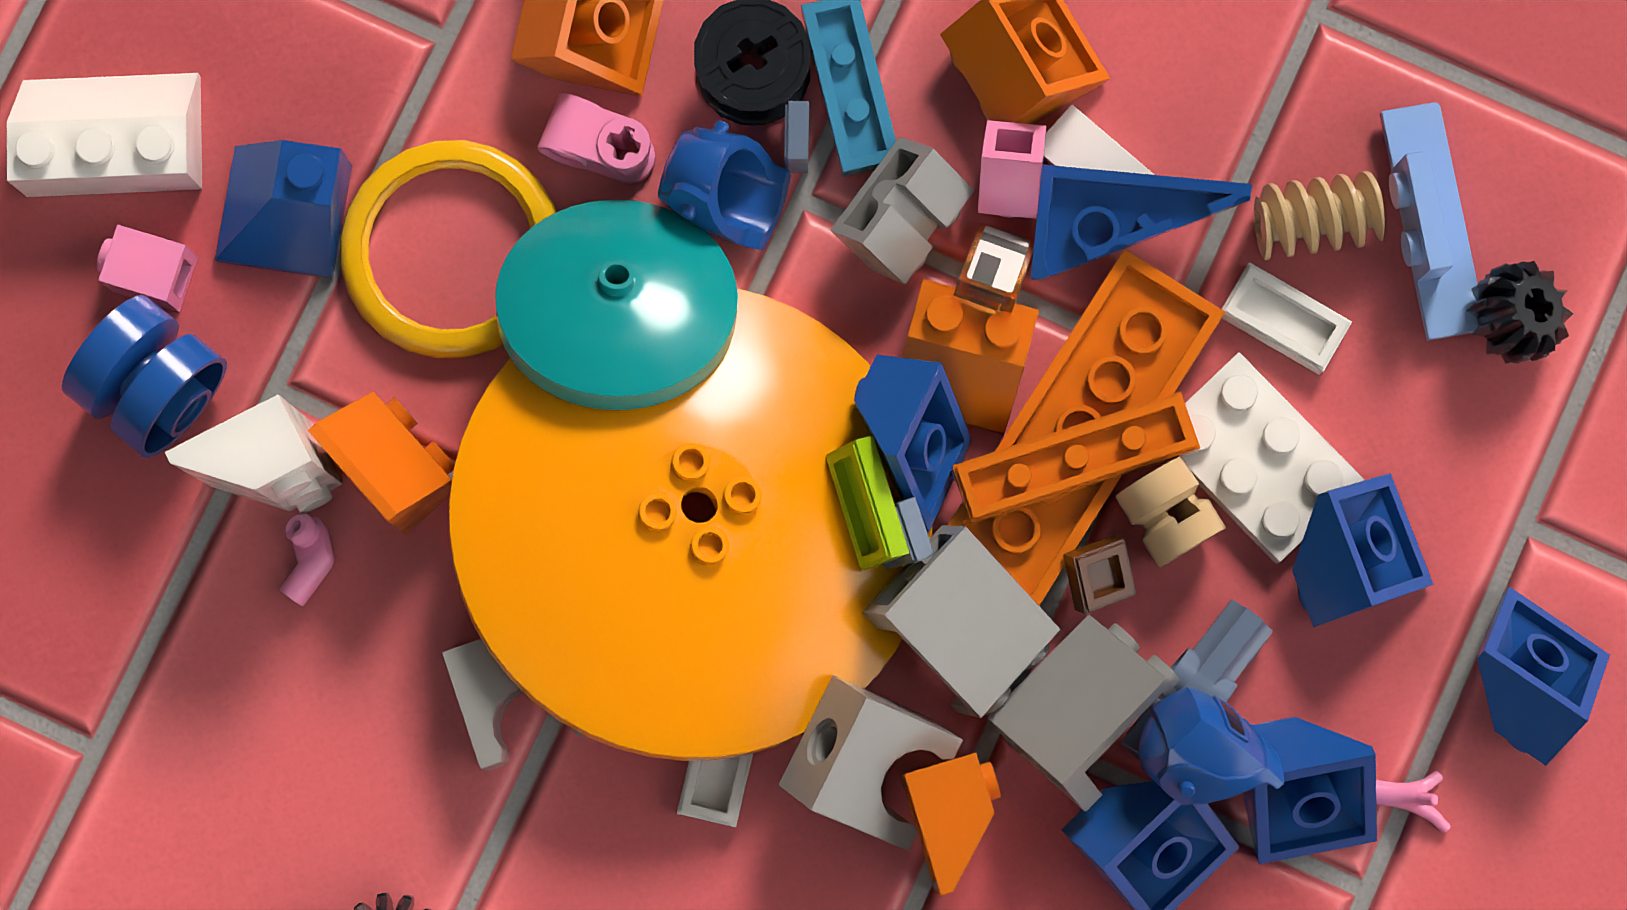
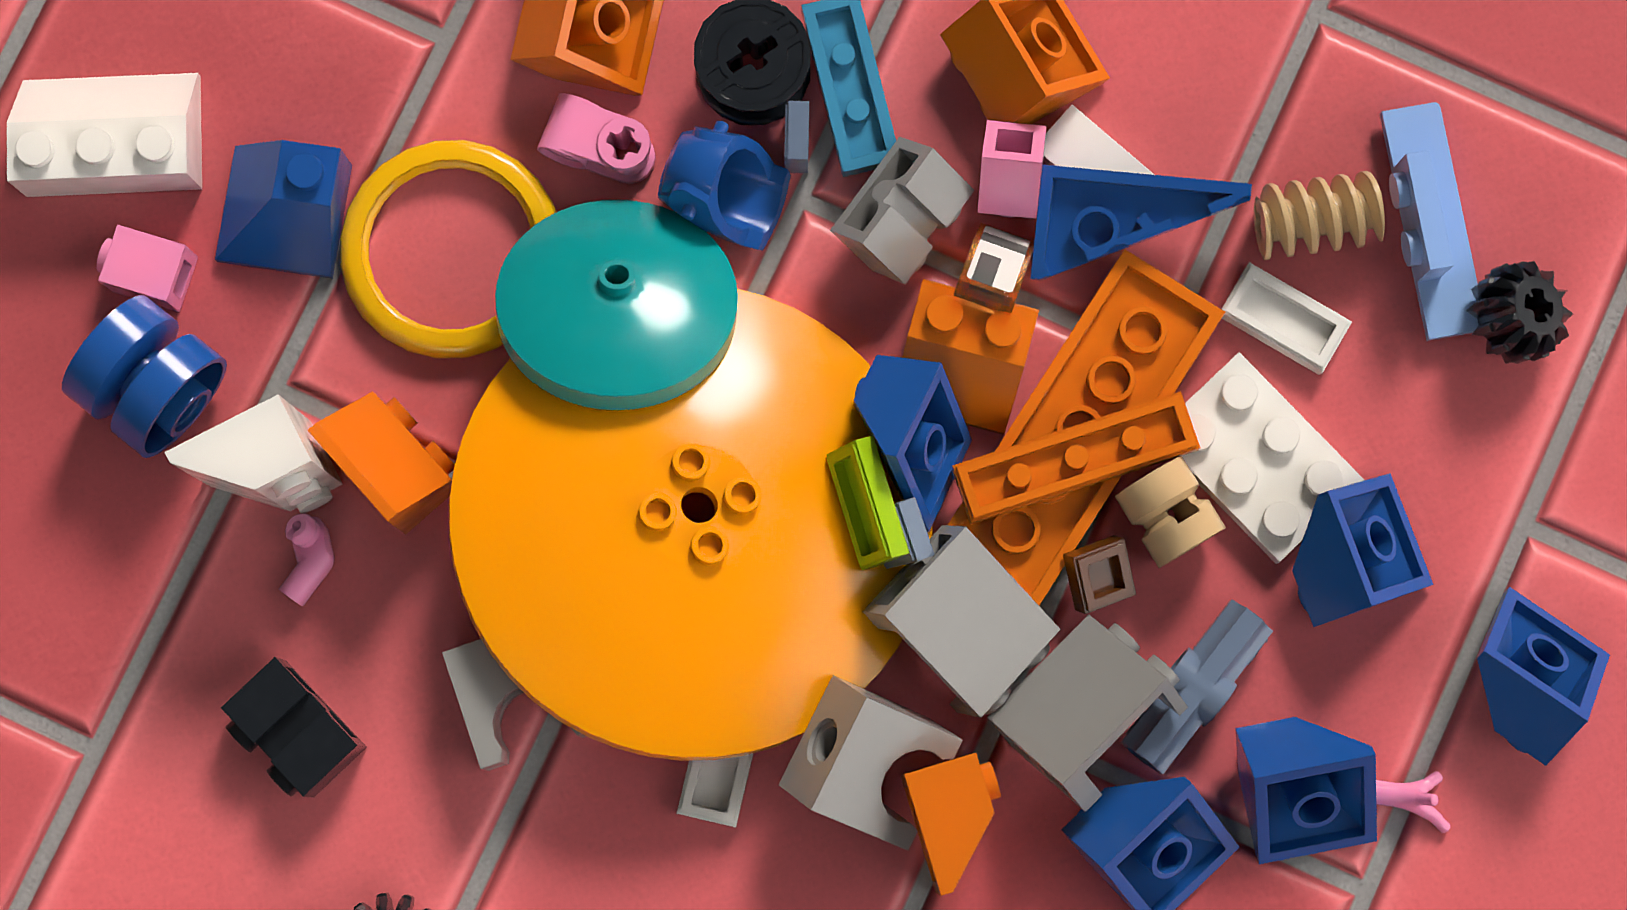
(293, 728): none -> black brick
(1205, 749): blue helmet -> none

